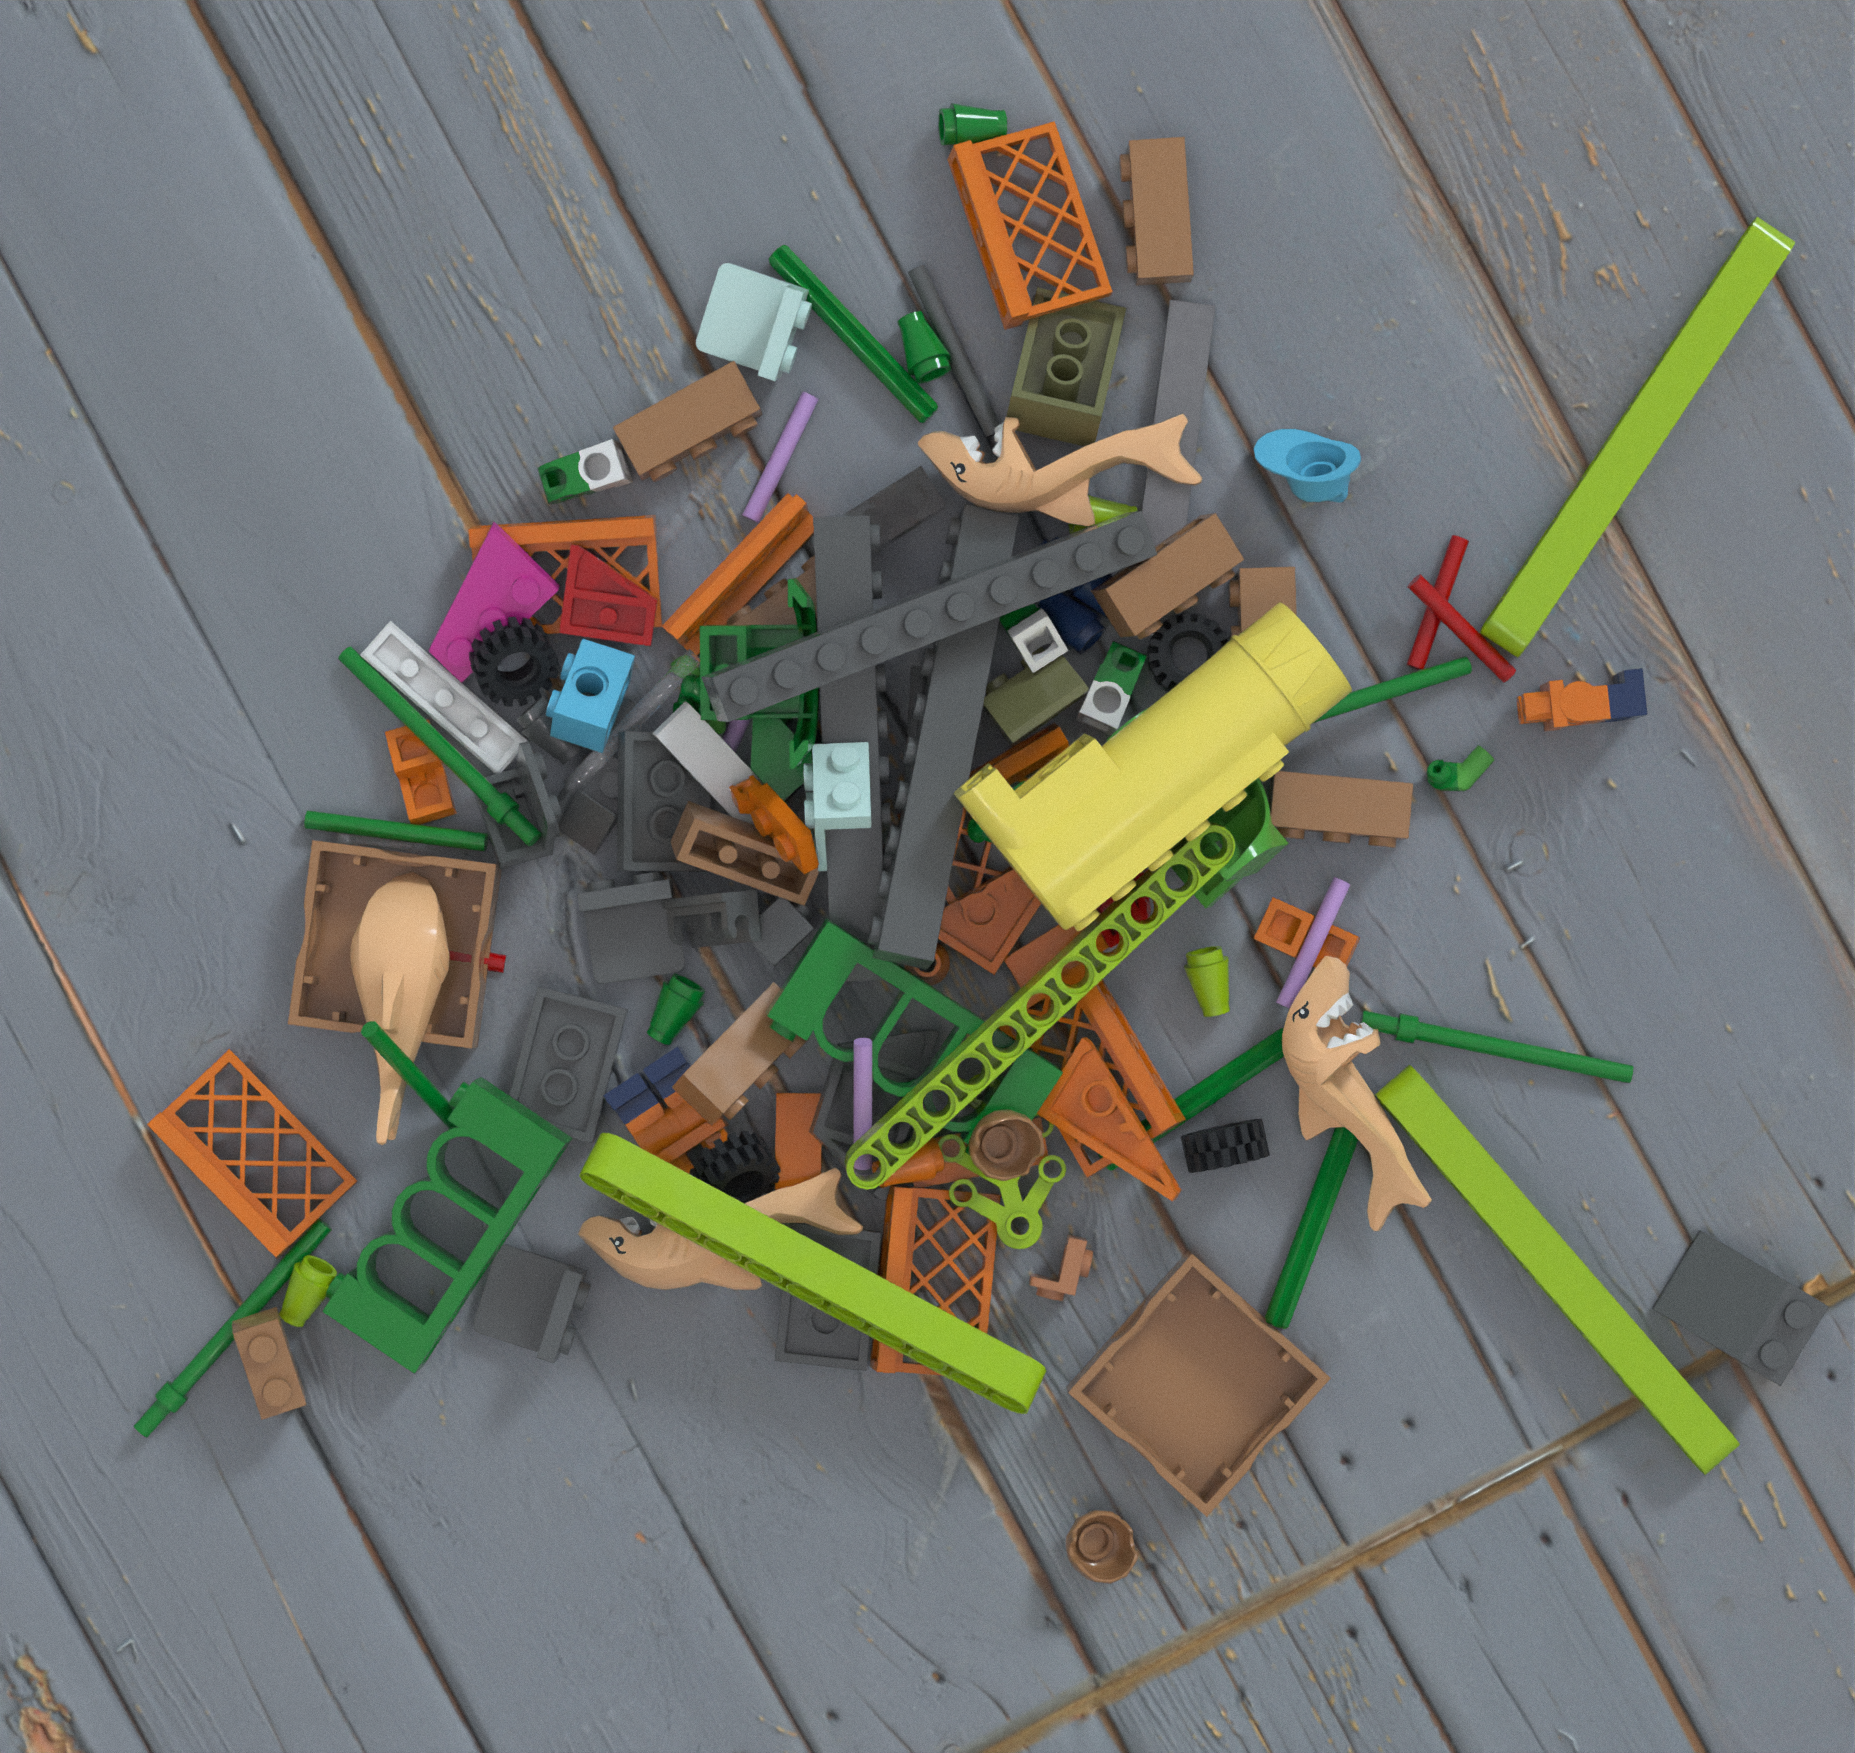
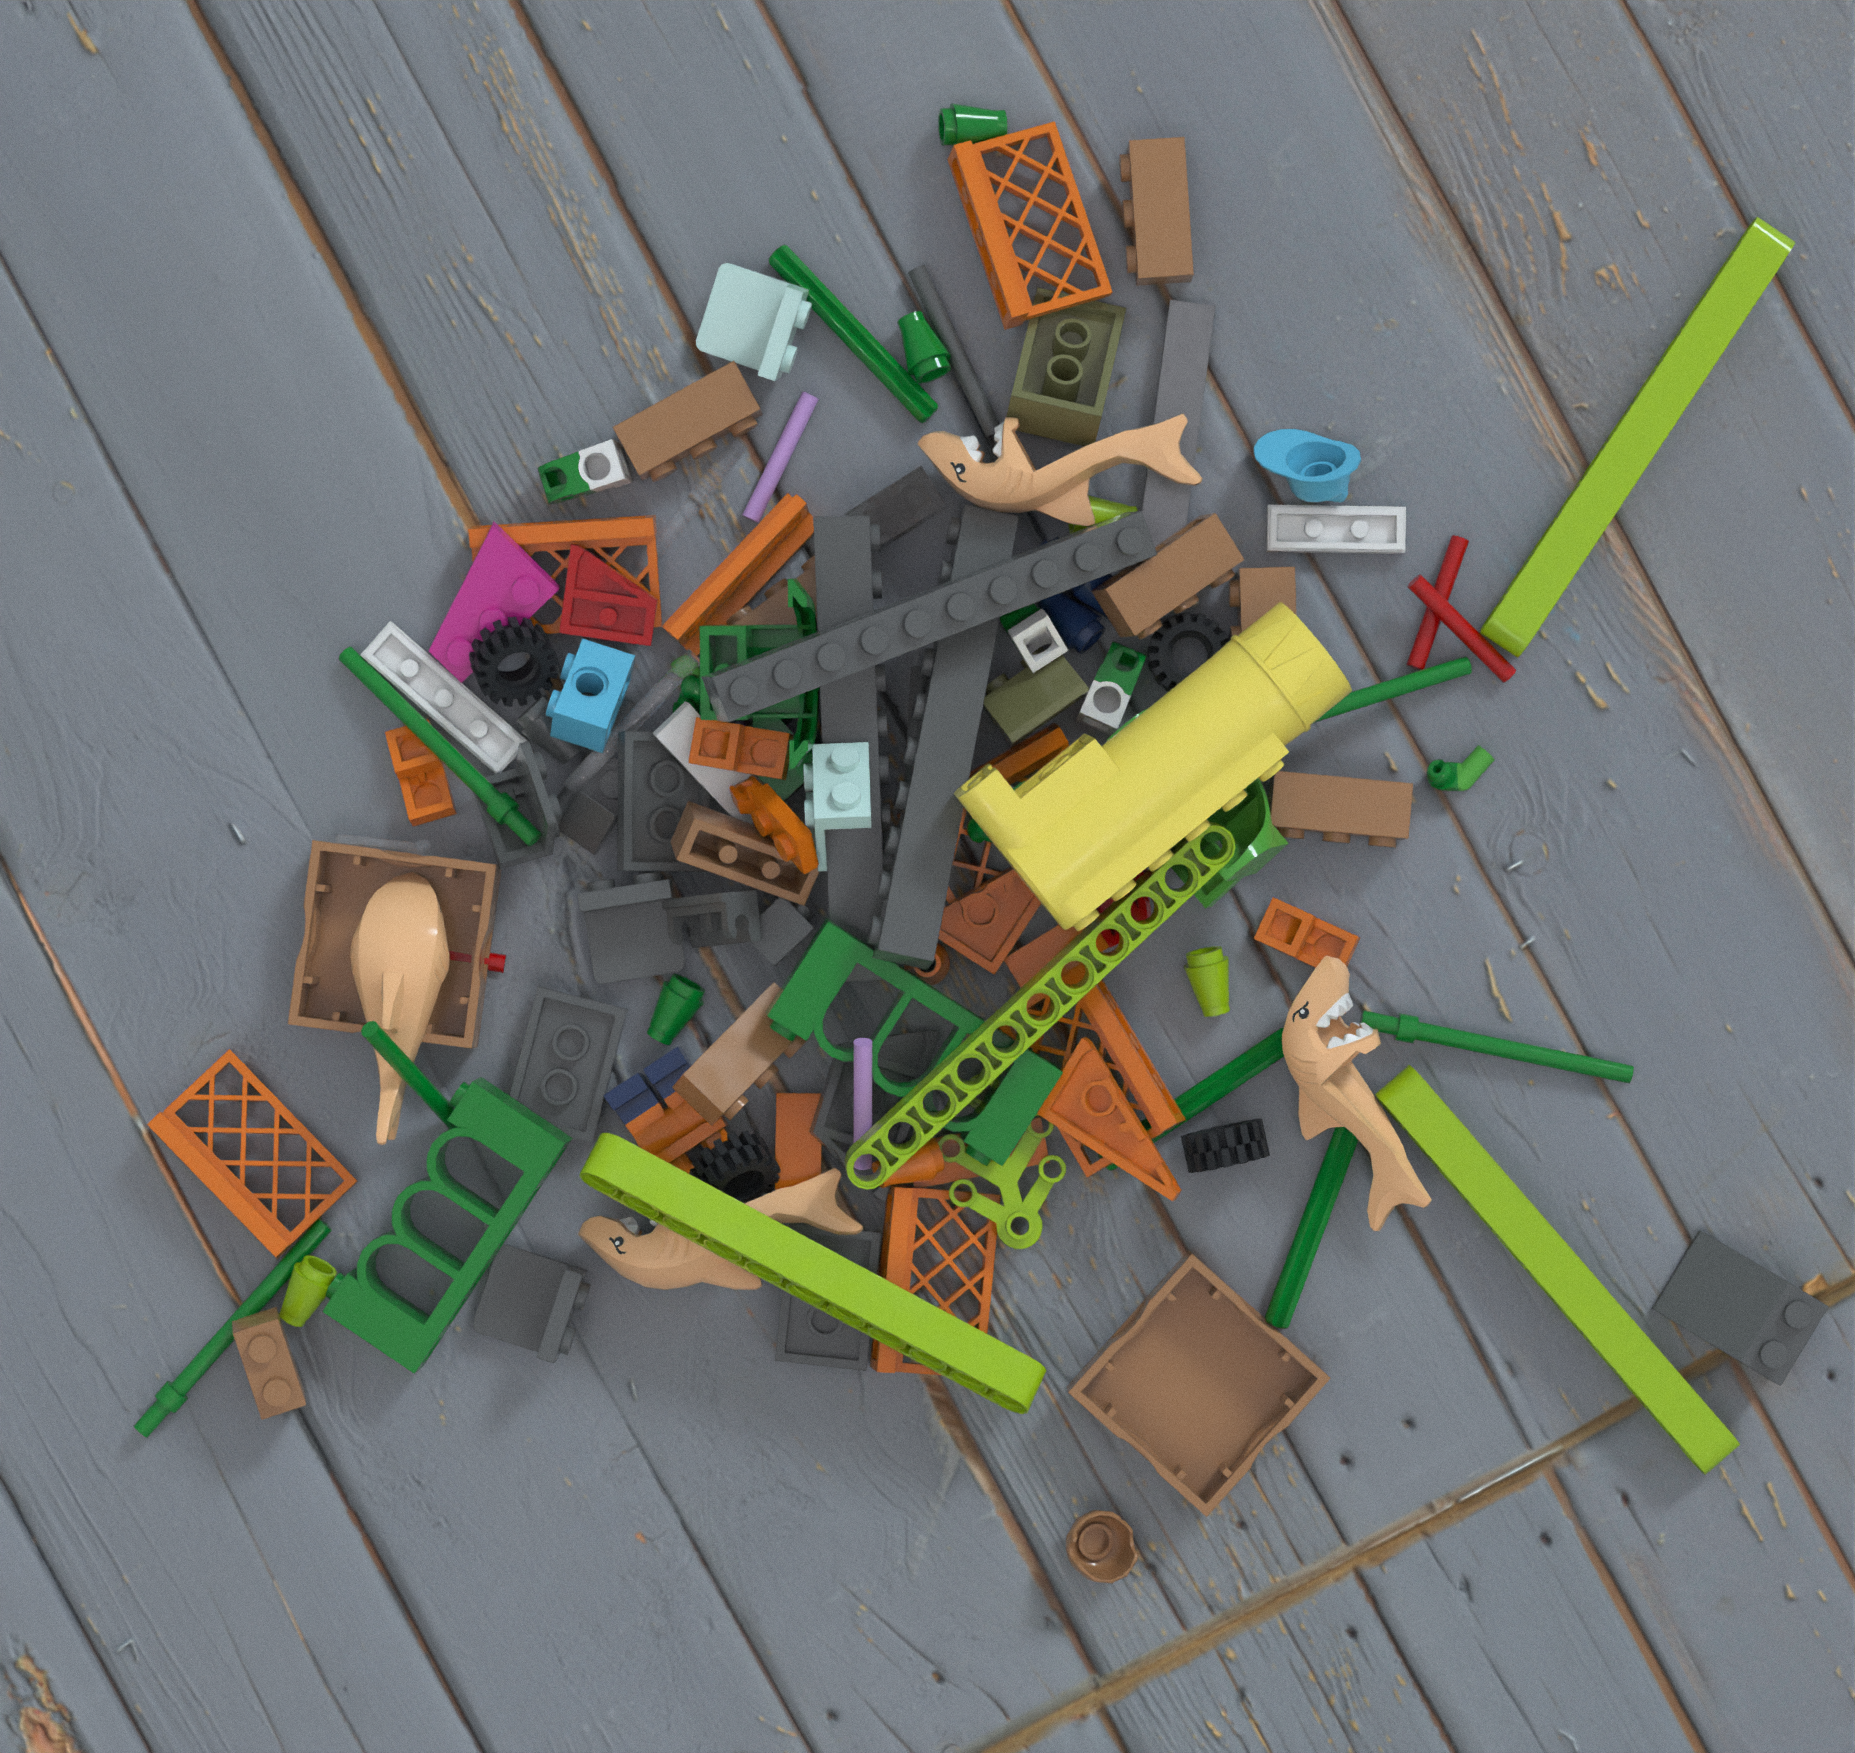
(396, 831): green bar -> none
(740, 748): none -> orange slope
(1005, 1145): medium nougat hair -> none
(1074, 1263): nougat bracket -> none
(1313, 941): lavender bar -> none
(1336, 529): none -> white tile
(1584, 703): orange hips -> none

